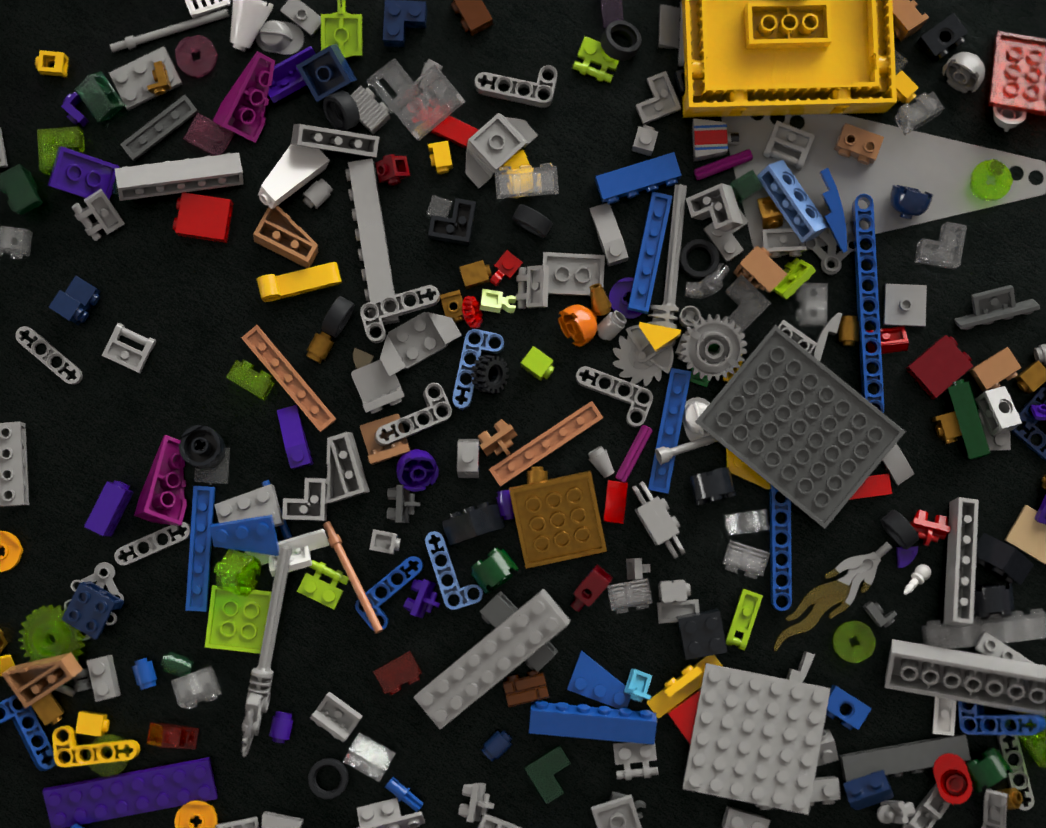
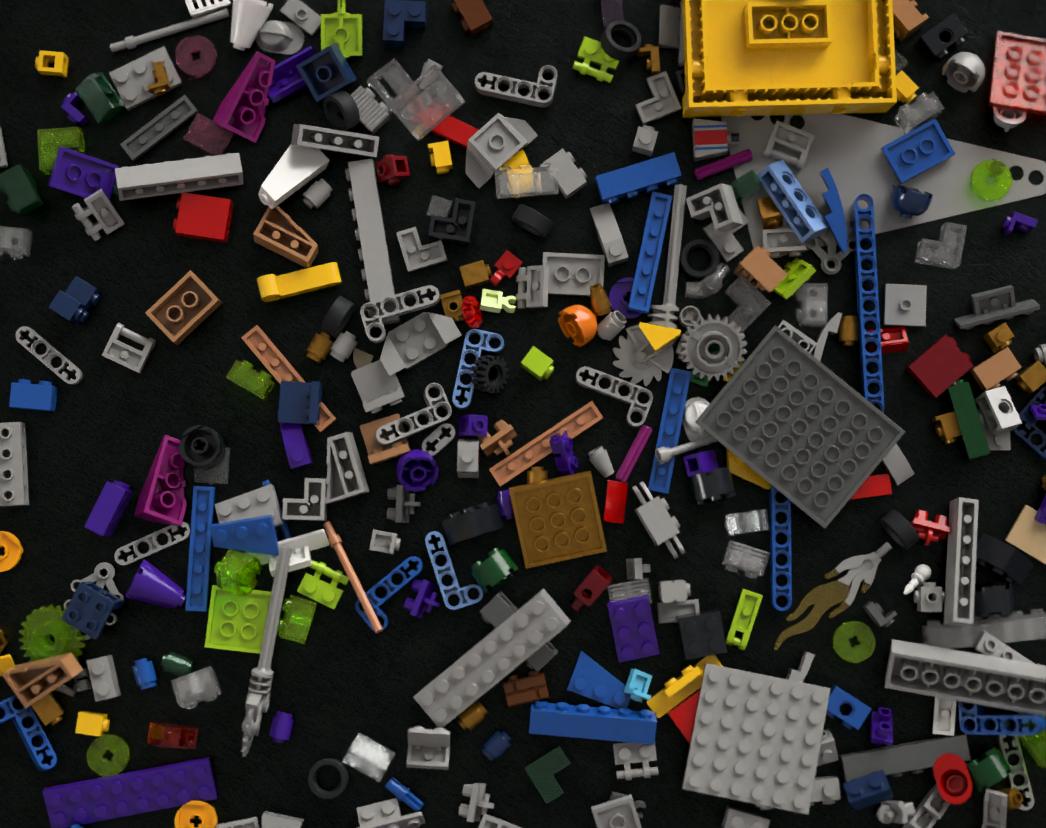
(33, 396): none -> blue brick
(96, 749): yellow beam -> none
(154, 587): none -> dark purple cone
(183, 308): none -> medium nougat brick
(296, 619): none -> clear neon green brick
(300, 402): none -> dark blue bracket
(336, 717): light grey bracket -> none
(343, 346): none -> light grey brick
(397, 673): clear red bracket -> none
(415, 254): none -> light grey plate
(428, 748): none -> light grey bracket
(435, 436): none -> light grey beam
(472, 425): none -> dark purple bracket
(472, 716): none -> pearl gold brick
(567, 461): none -> dark purple hinge
(569, 176): none -> light grey brick
(633, 628): none -> dark purple plate
(653, 61): none -> pearl gold bracket
(700, 462): none -> dark purple brick
(858, 144): medium nougat brick -> none
(881, 726): none -> dark purple hips
(904, 556): dark purple tile -> none
(917, 151): none -> blue plate
(936, 600): none -> light grey brick
(999, 337): none -> pearl gold brick
(1021, 222): none -> dark purple bracket

